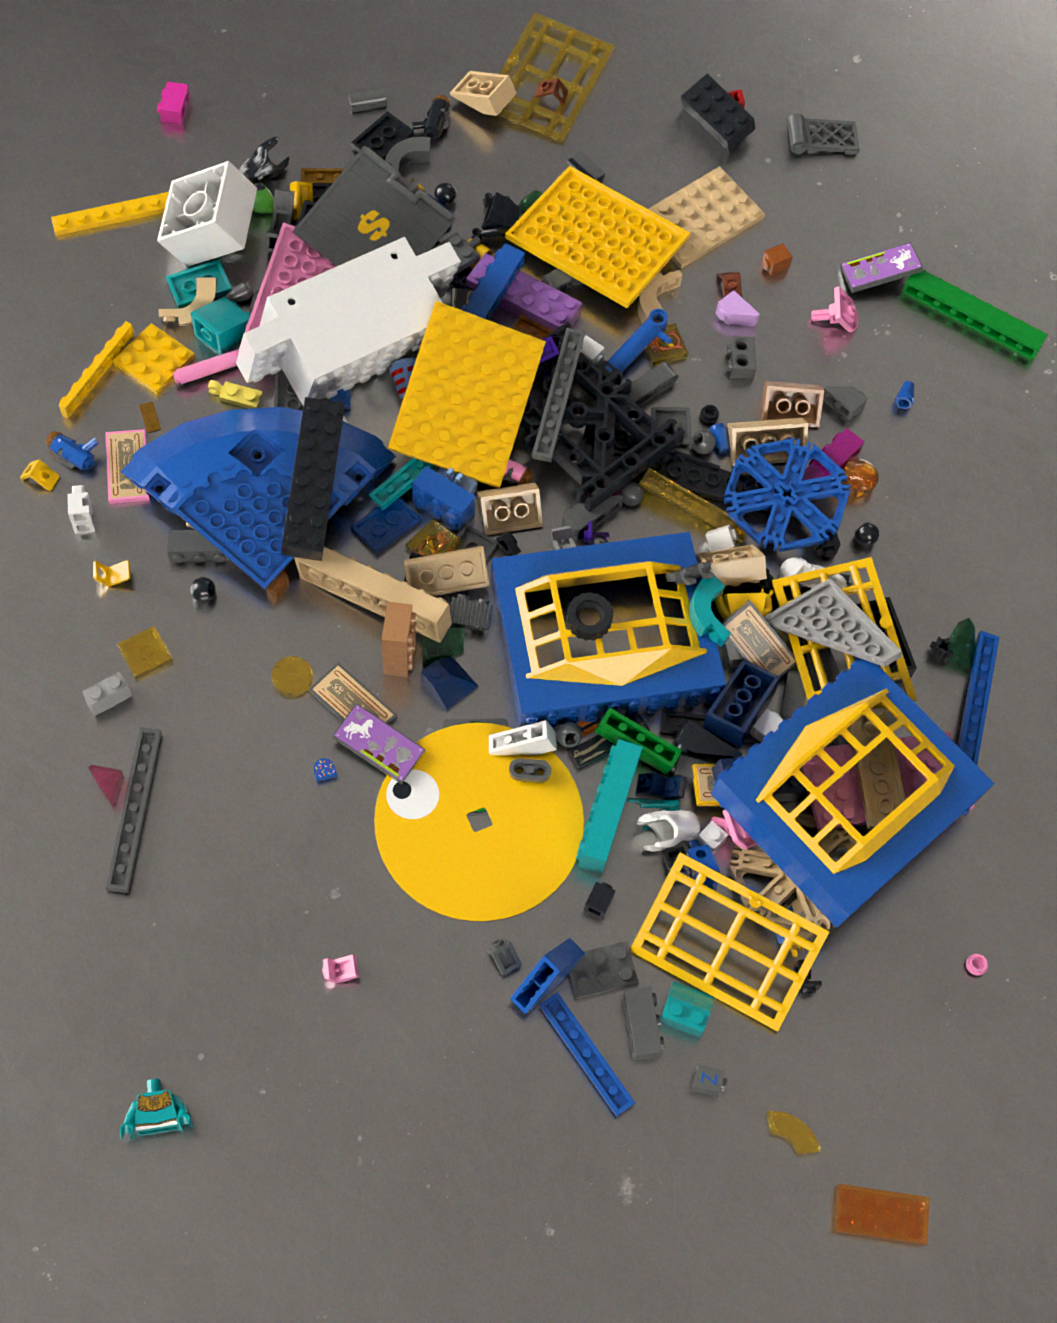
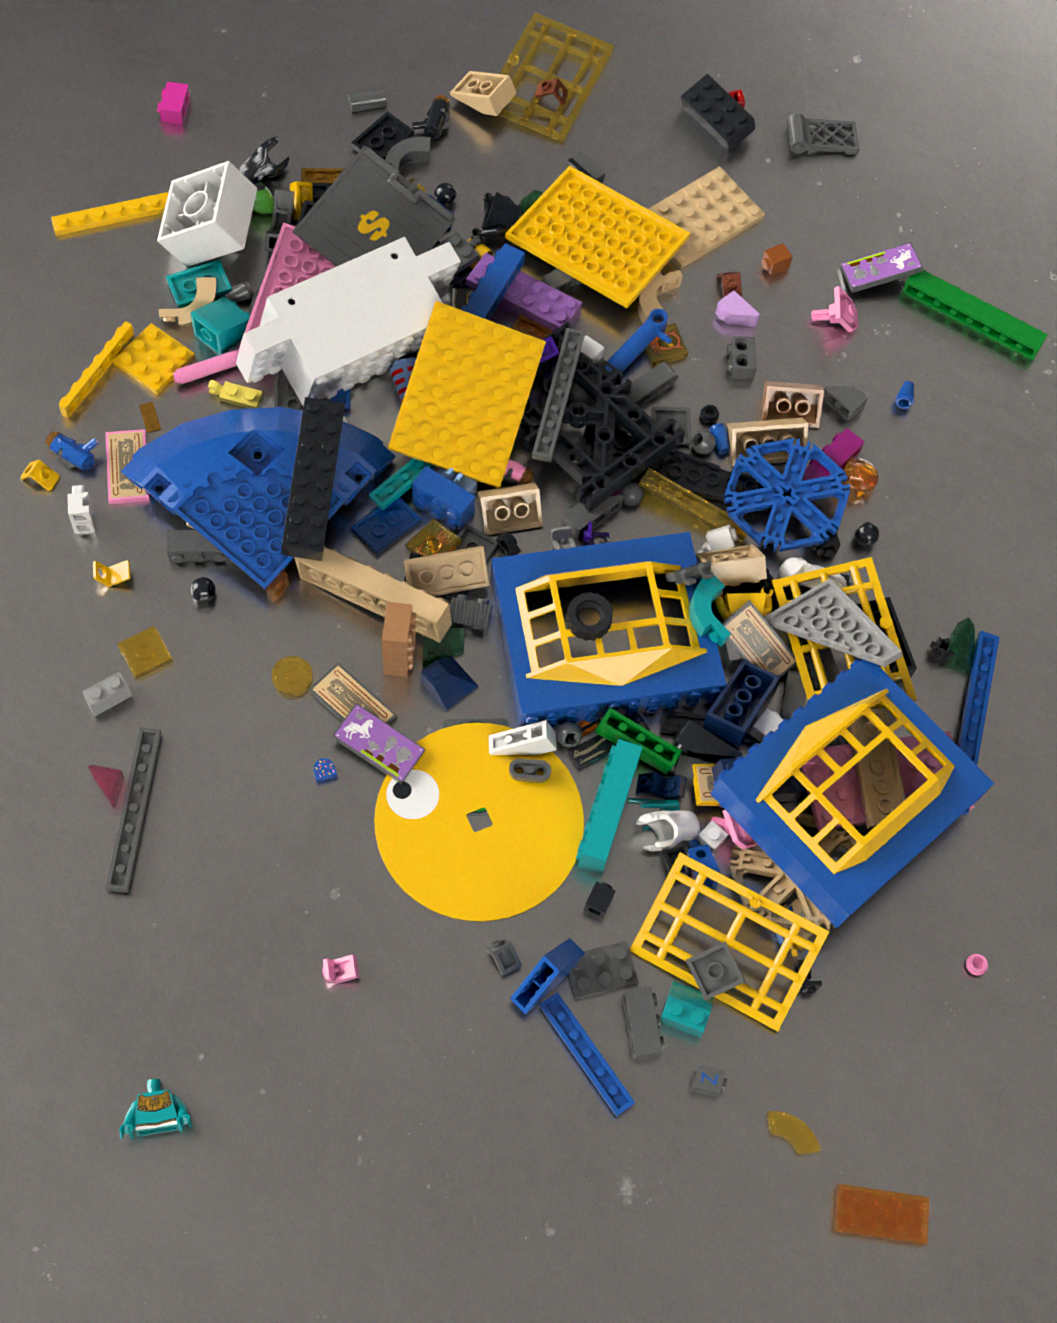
(715, 970): none -> dark grey plate

